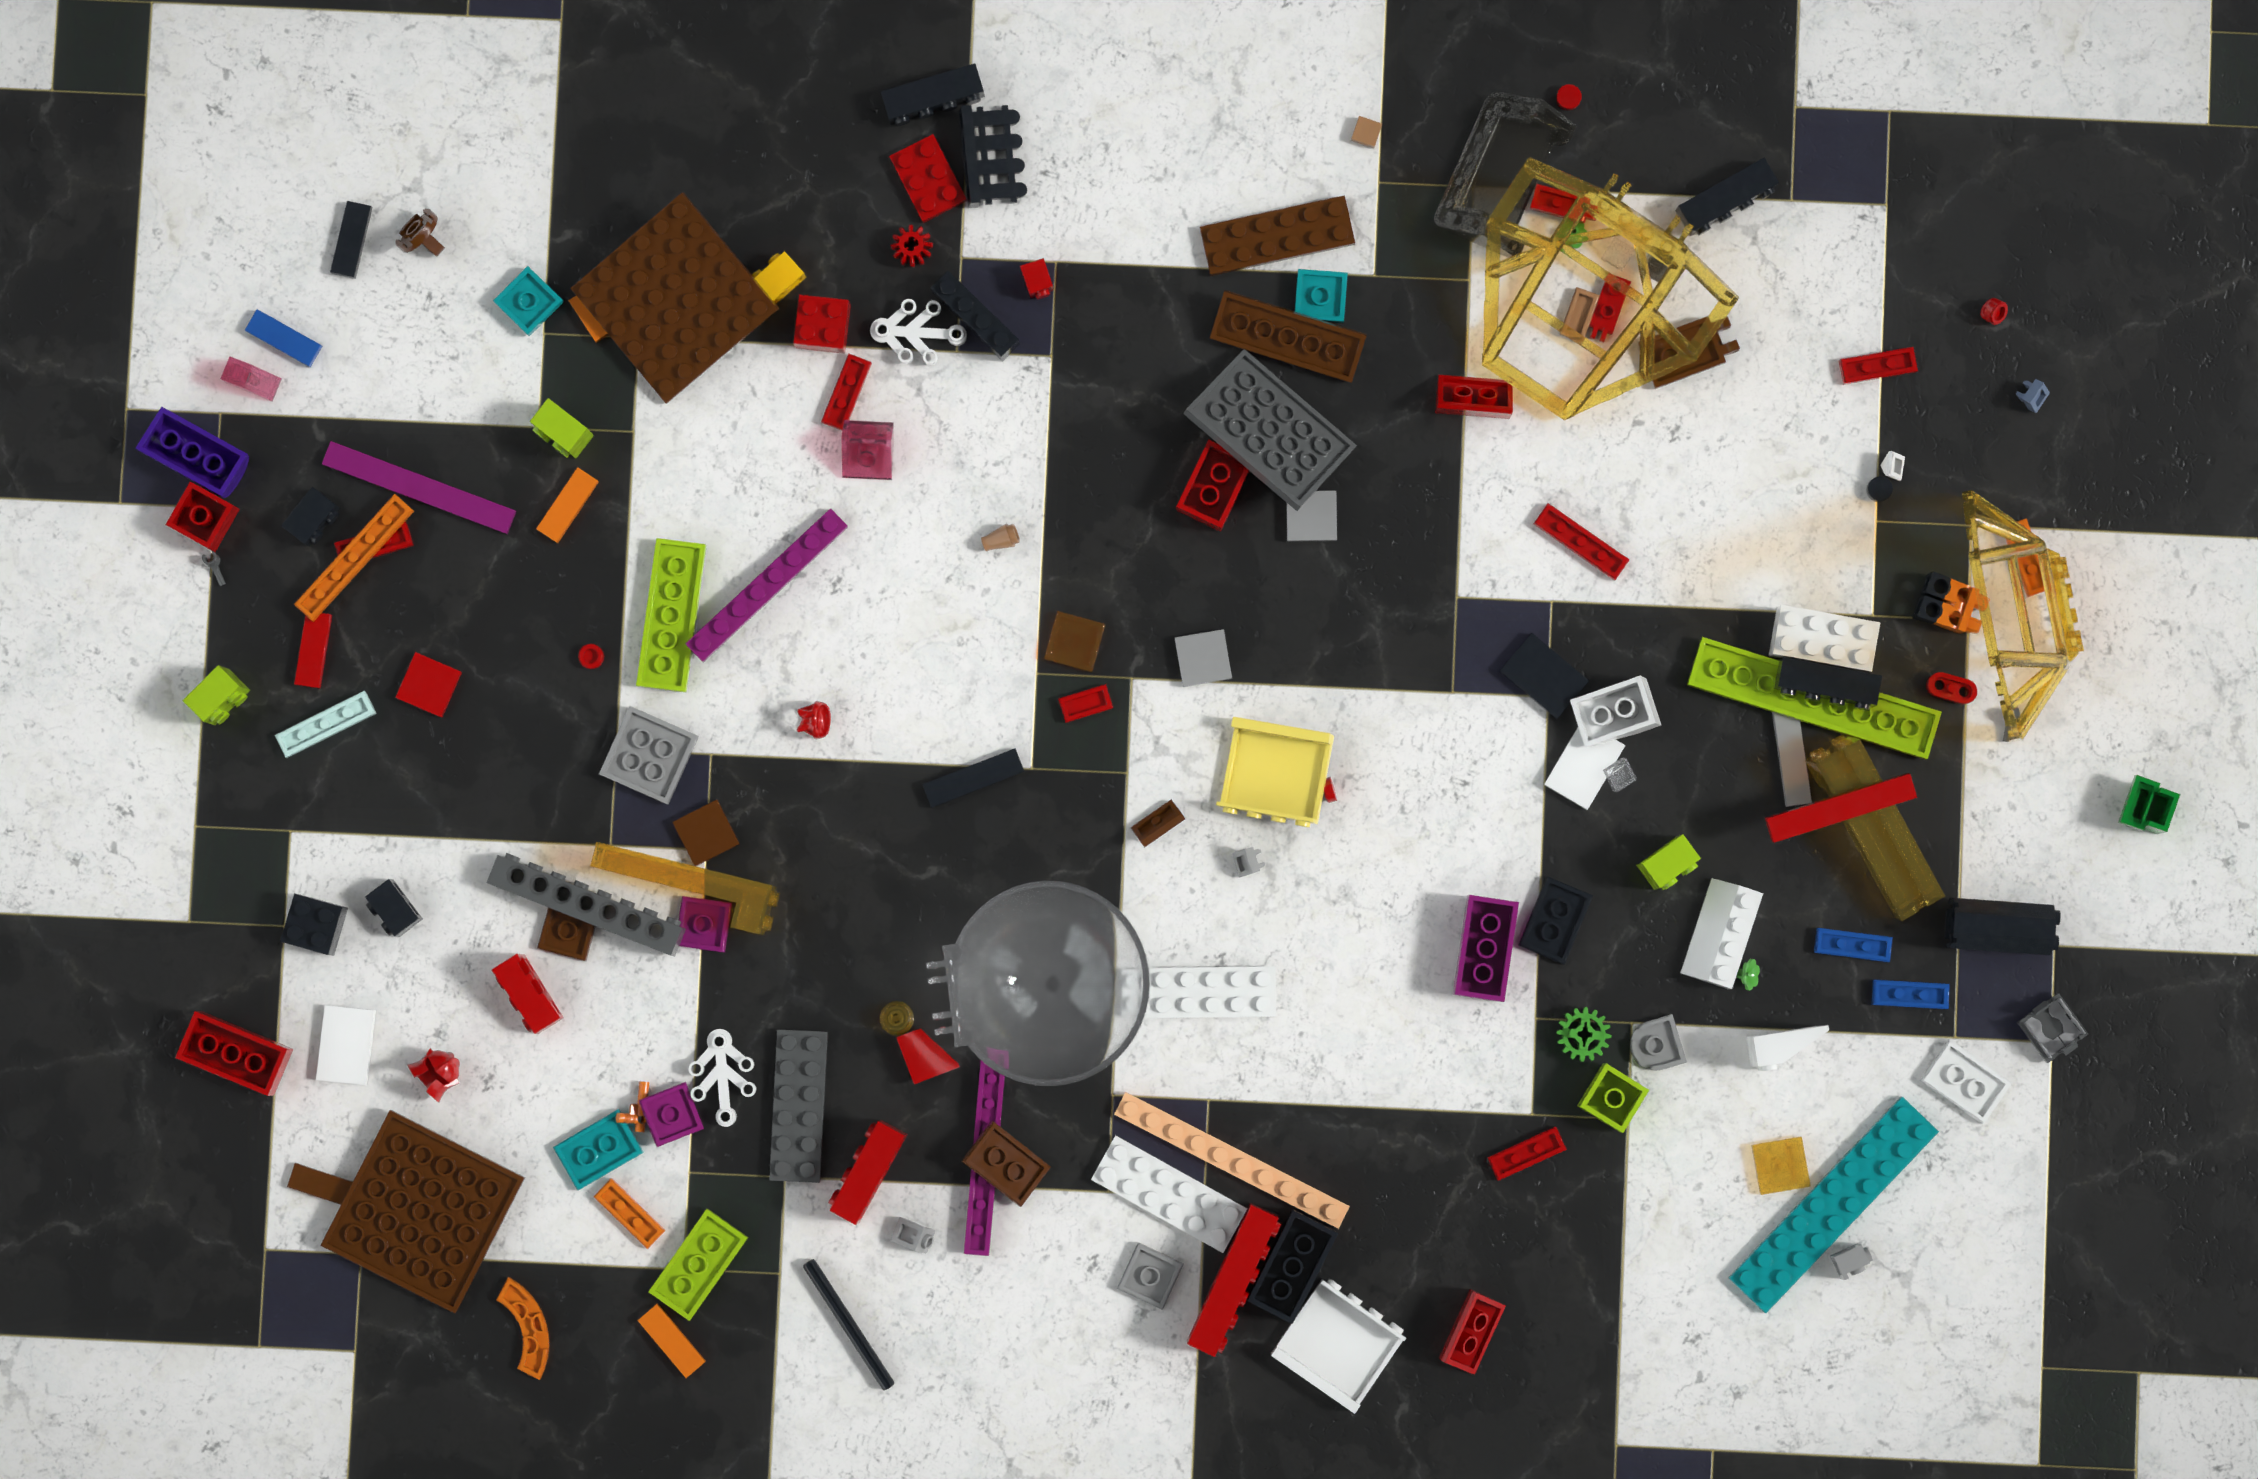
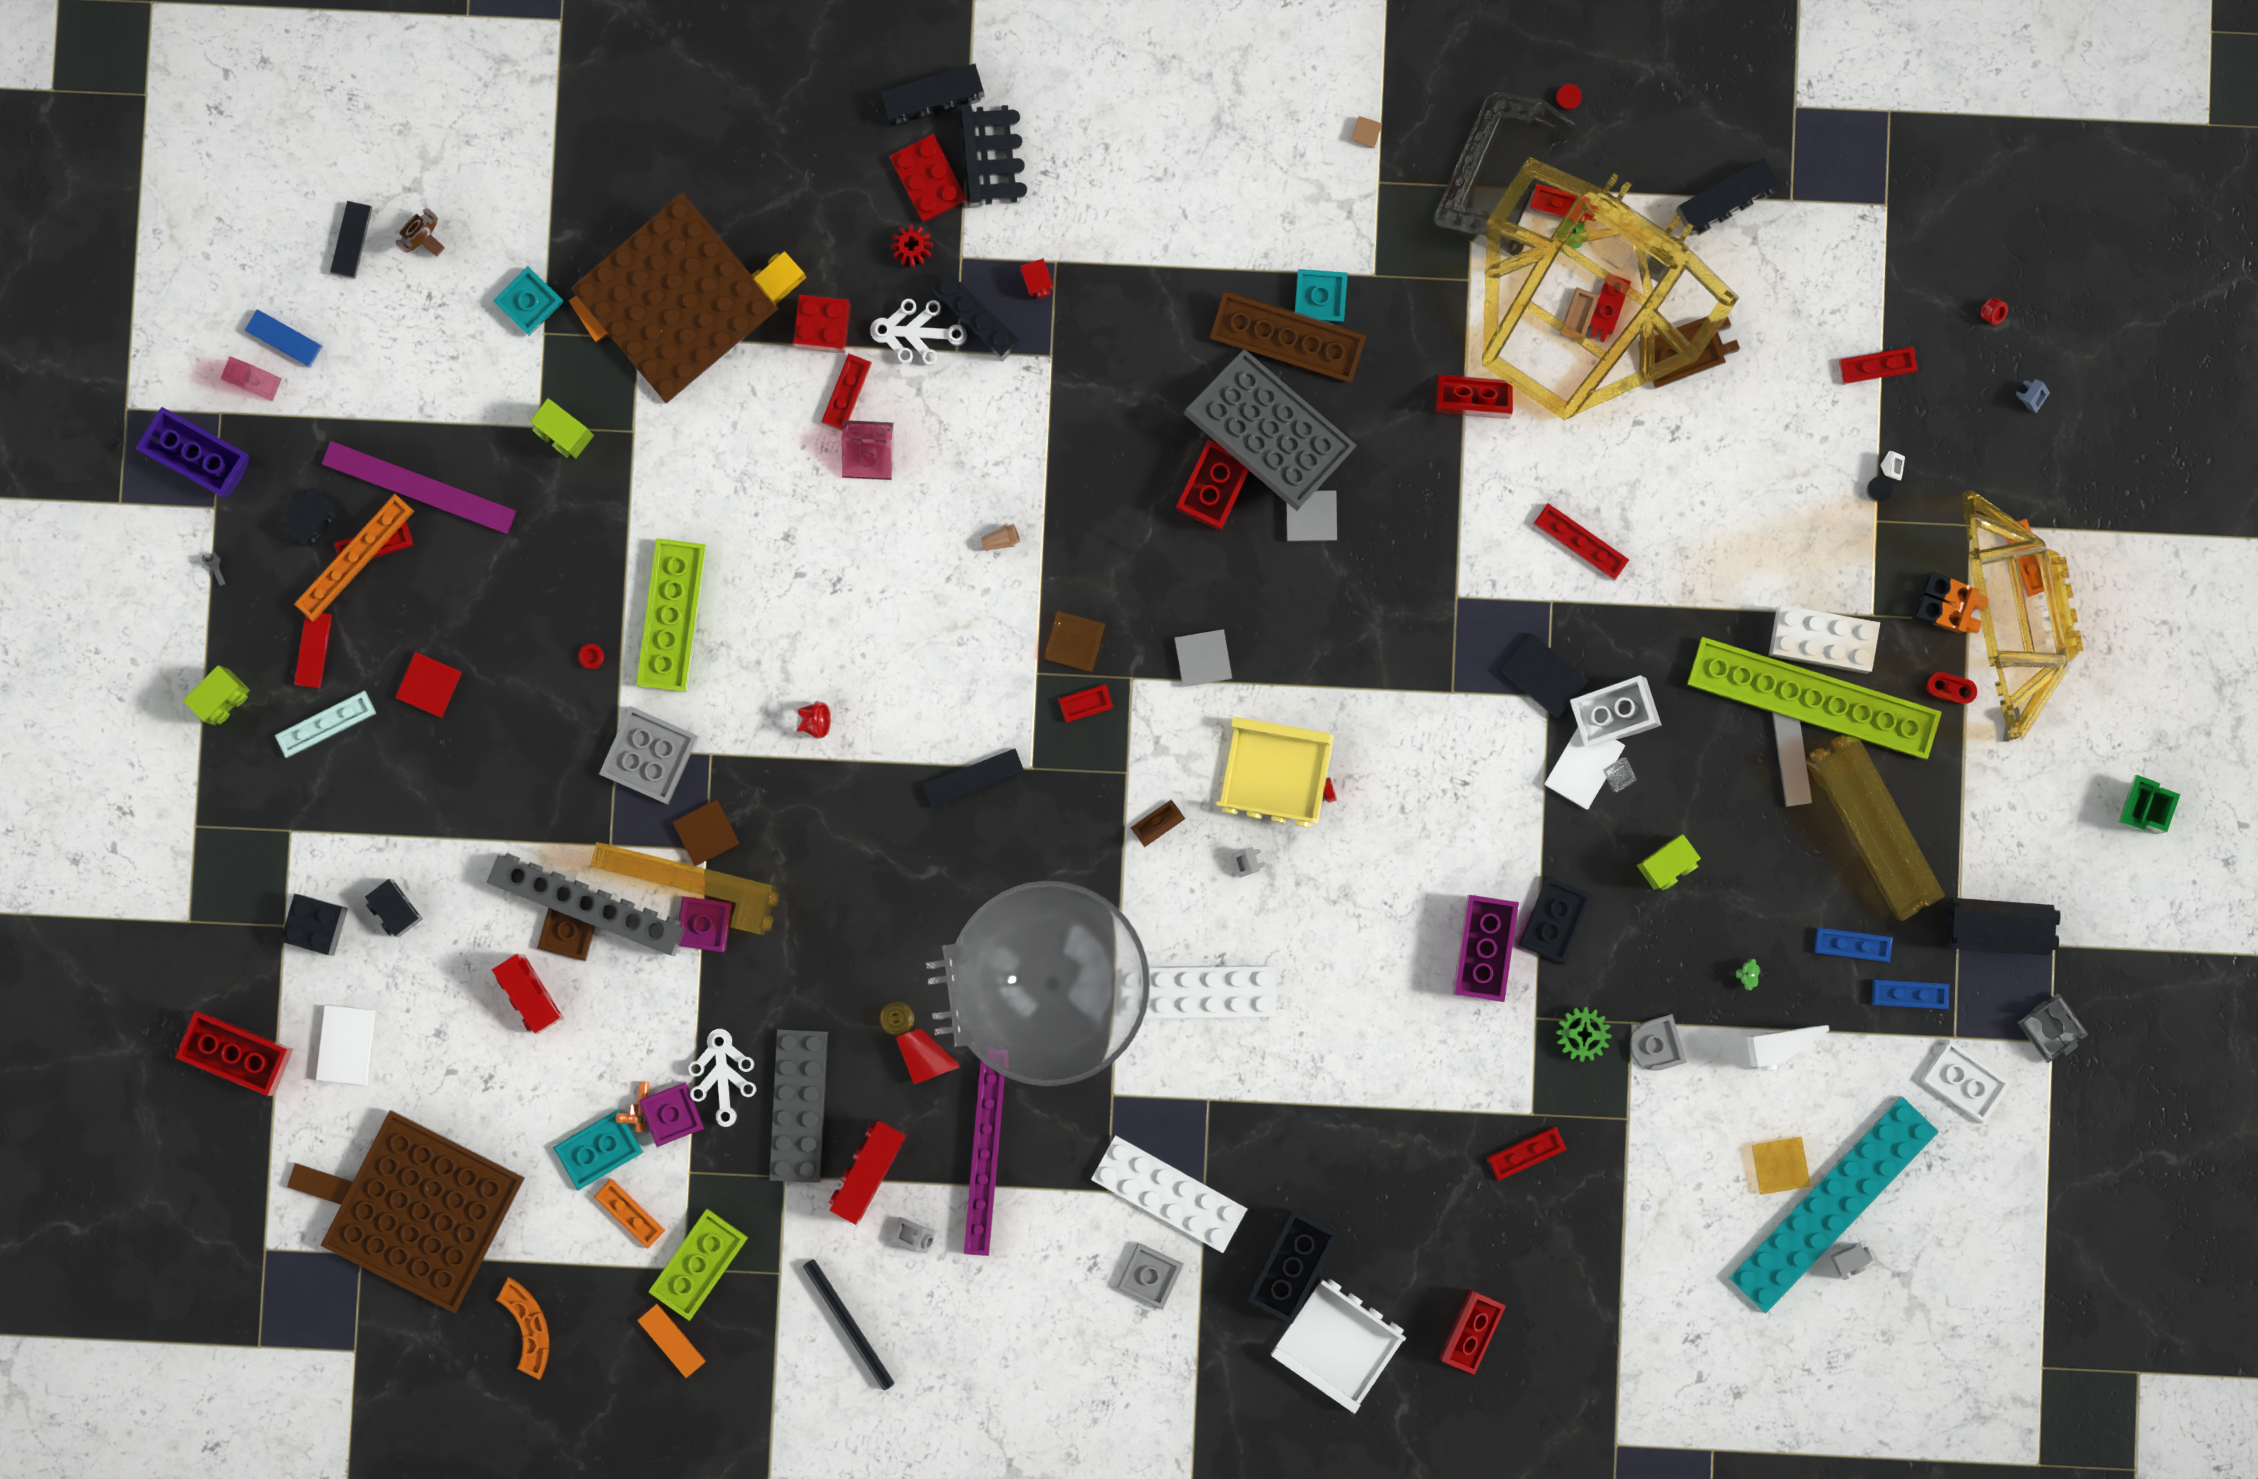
(202, 516): red brick -> none
(437, 1071): red helmet -> none
(567, 505): orange tile -> none
(766, 585): magenta plate -> none
(1006, 1164): reddish brown tile -> none
(1232, 1160): light nougat plate -> none
(1232, 1280): red brick -> none
(1277, 235): reddish brown plate -> none
(1613, 1097): lime brick -> none
(1721, 933): white slope -> none
(1828, 682): black brick -> none
(1841, 807): red tile -> none

